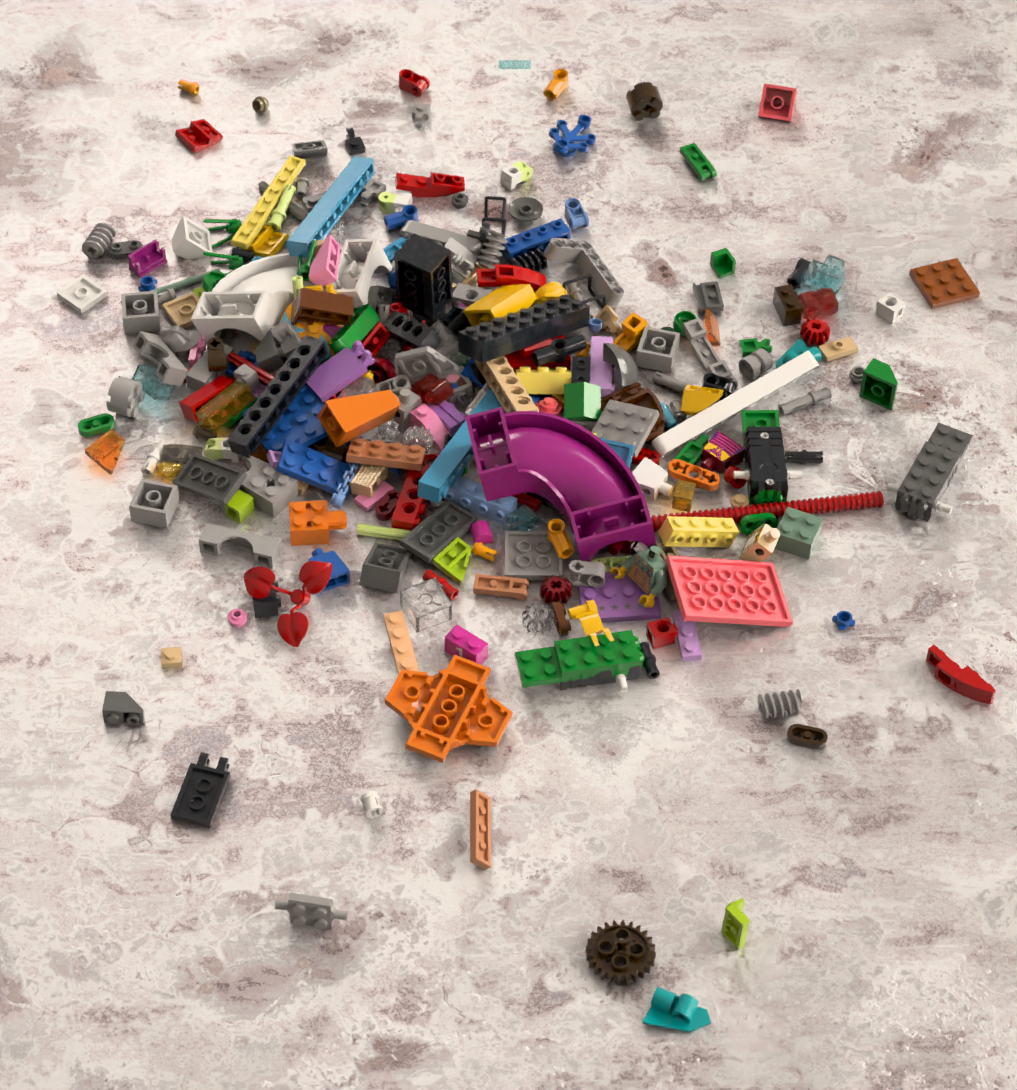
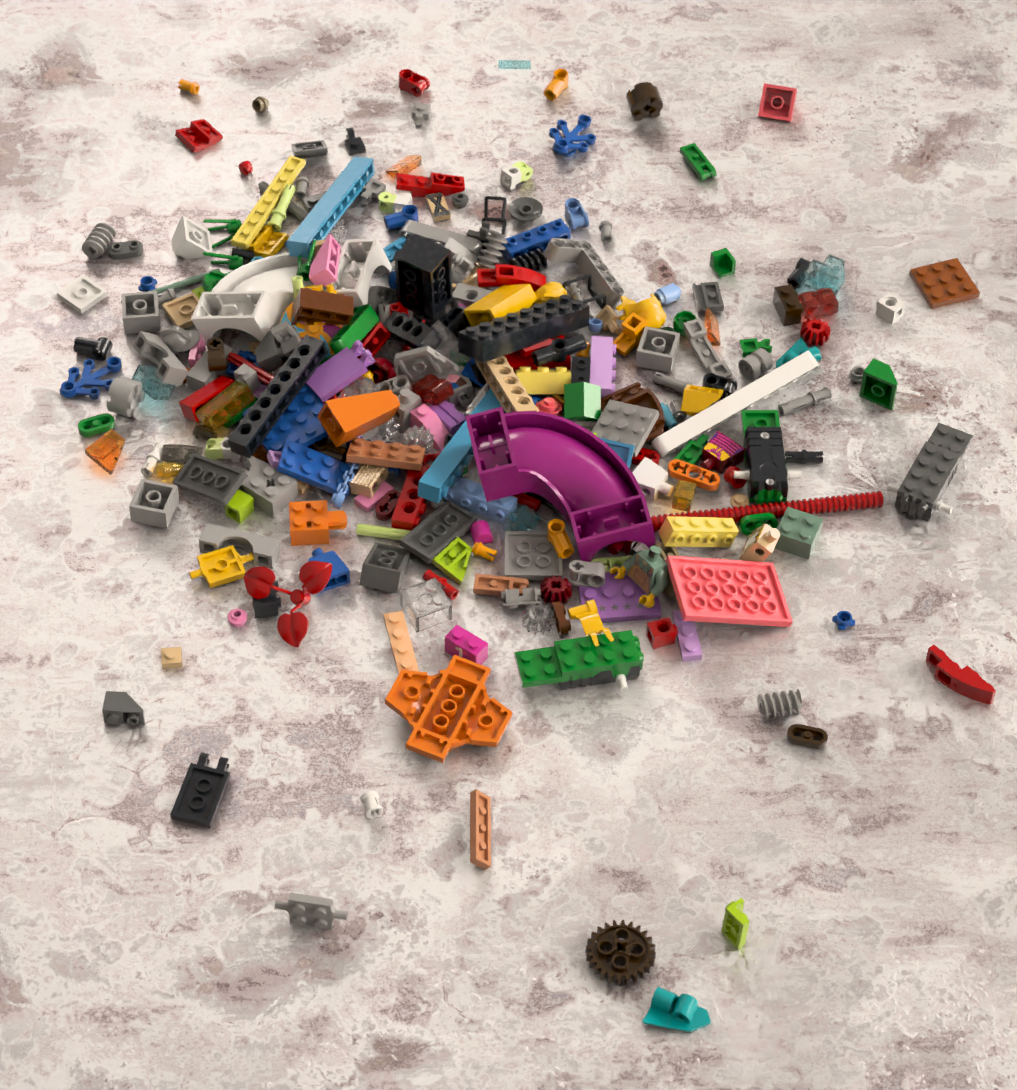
(71, 388): none -> blue plant
(97, 348): none -> black piece
(147, 259): magenta hinge -> none
(221, 566): none -> yellow plate
(245, 167): none -> red hinge
(405, 165): none -> clear orange slope
(438, 206): none -> tile
(513, 599): none -> light grey hinge
(605, 228): none -> light grey pin
(625, 366): dark grey brick -> none
(648, 309): none -> yellow piece
(649, 661): black pin -> none
(668, 294): none -> light blue brick
(838, 349): tan plate -> none

